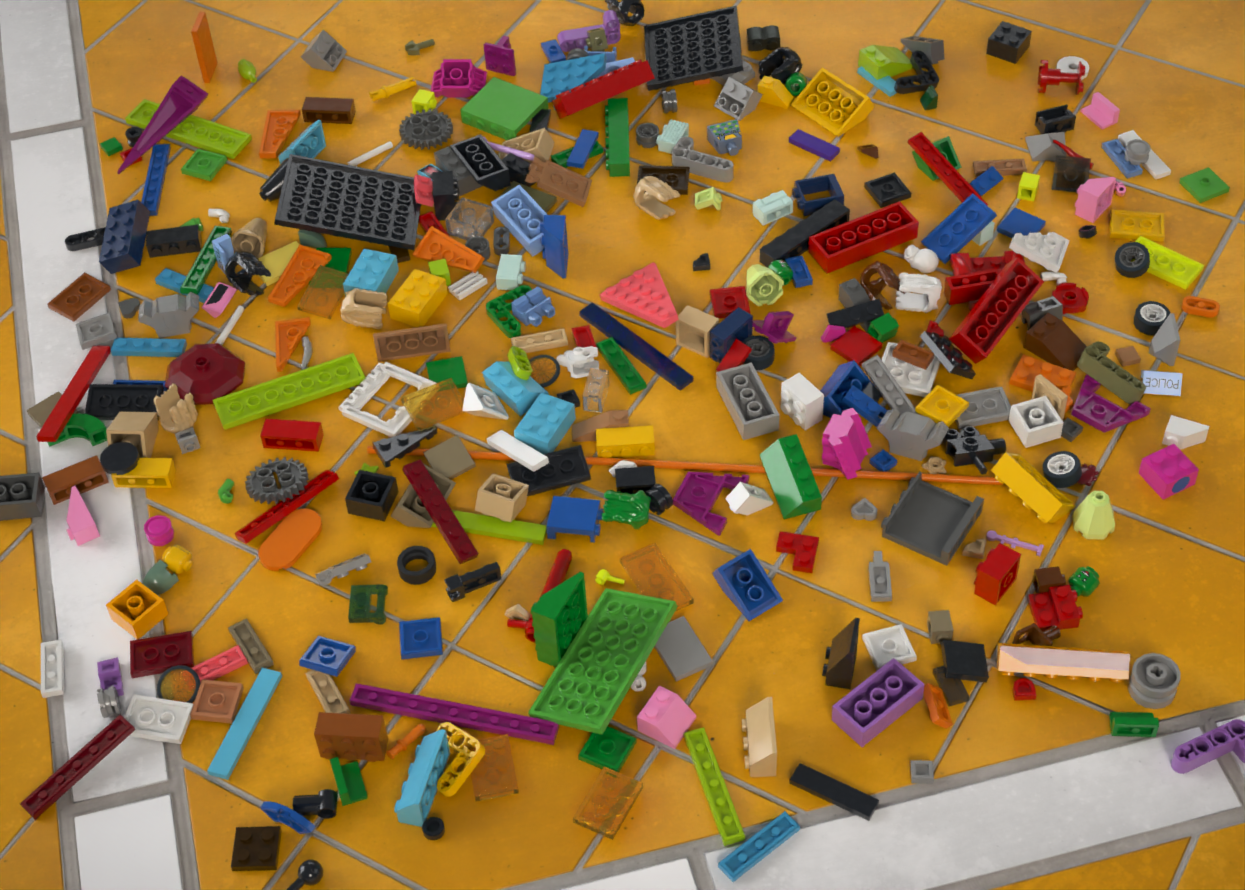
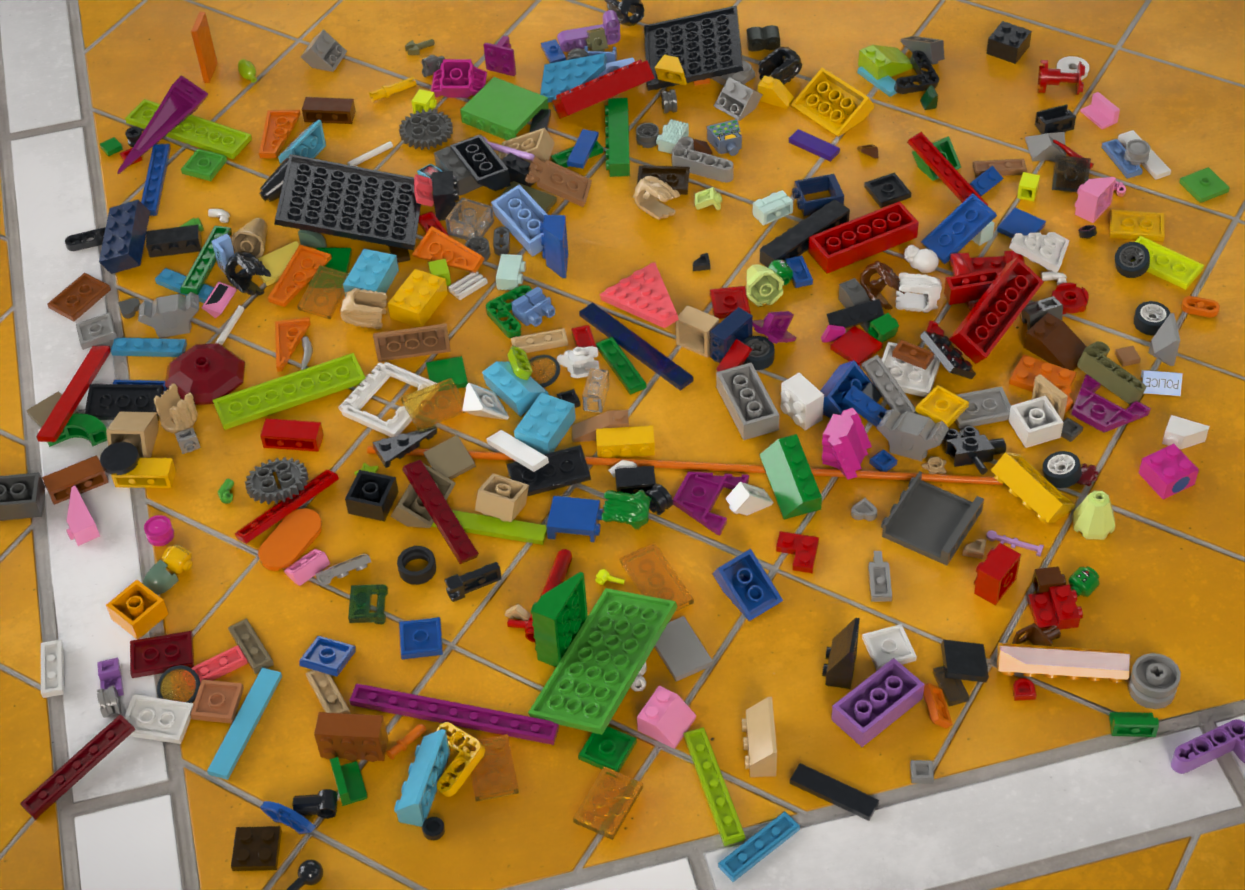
(307, 566): none -> bright pink slope
(431, 64): none -> dark grey plate
(670, 70): none -> yellow slope
(702, 146): none -> reddish brown slope
(796, 83): green head -> none
(939, 626): dark tan brick -> none

